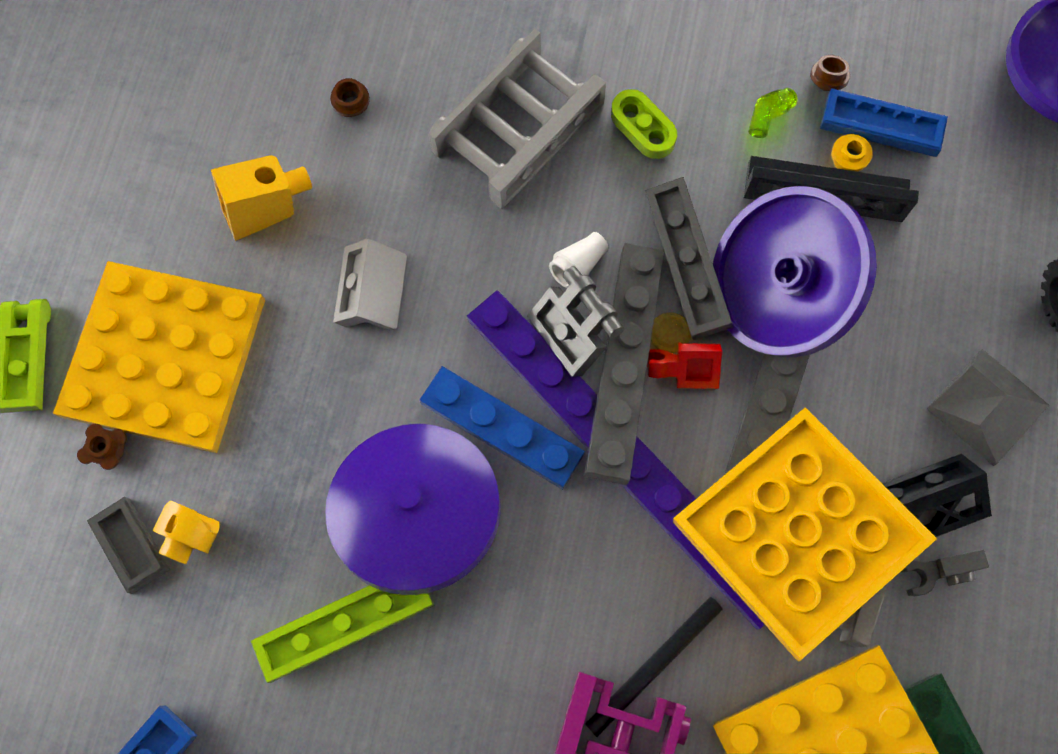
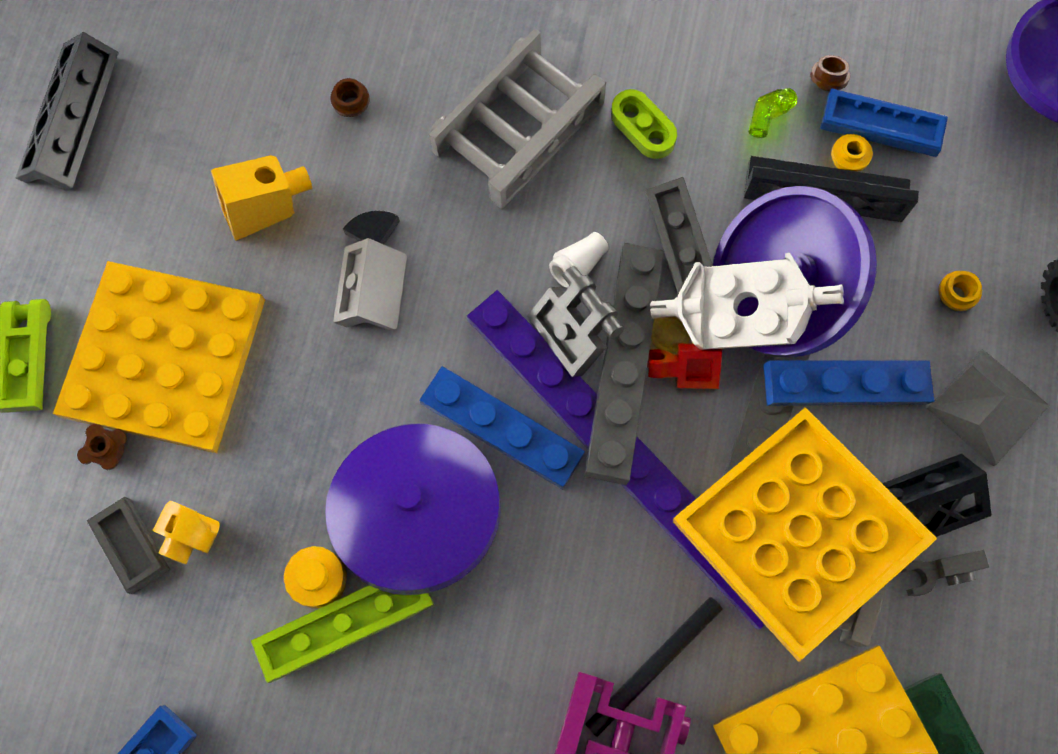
(68, 112): none -> black fence
(315, 577): none -> yellow piece
(372, 225): none -> black tile
(712, 295): none -> white plate
(848, 382): none -> blue plate
(968, 283): none -> yellow plate

